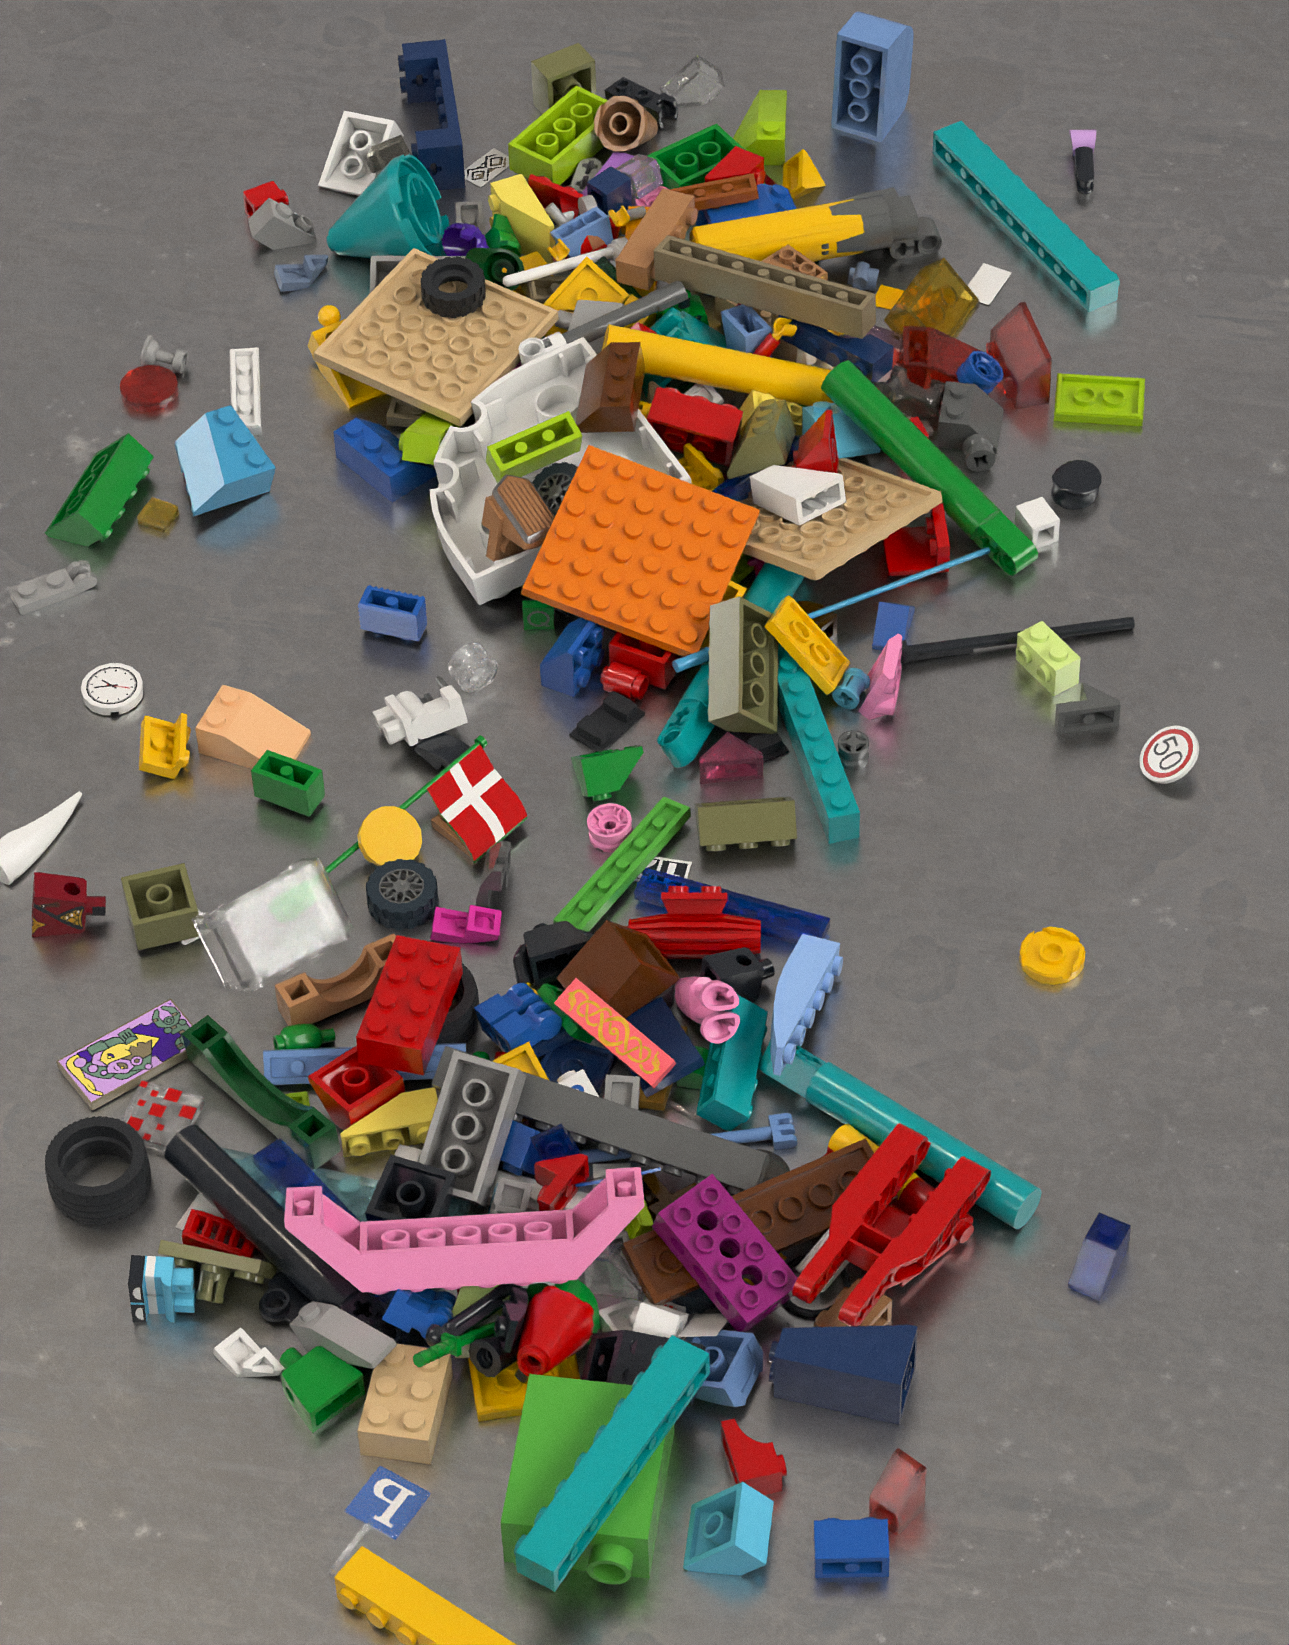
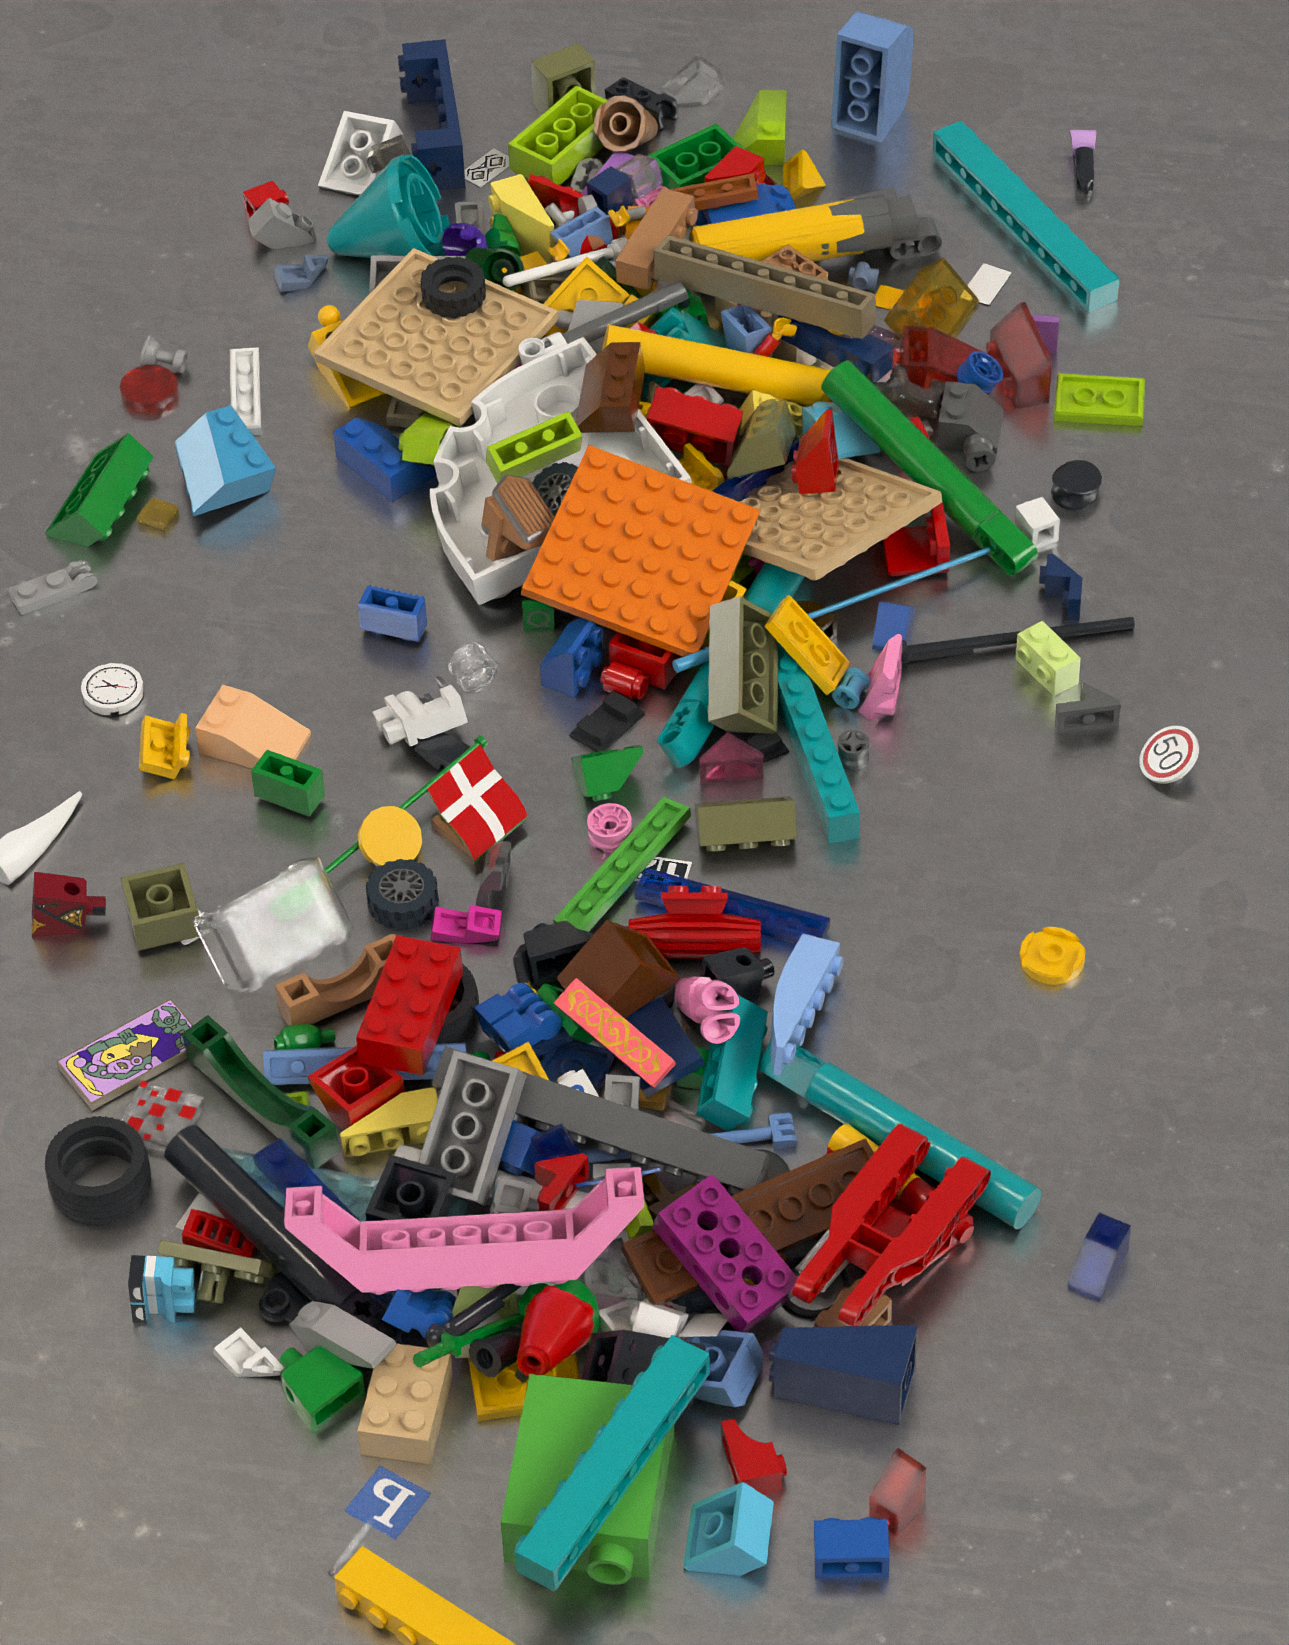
(510, 1324): black slope -> none
(797, 492): white slope -> none
(1049, 330): none -> medium lavender slope
(1062, 583): none -> dark blue slope

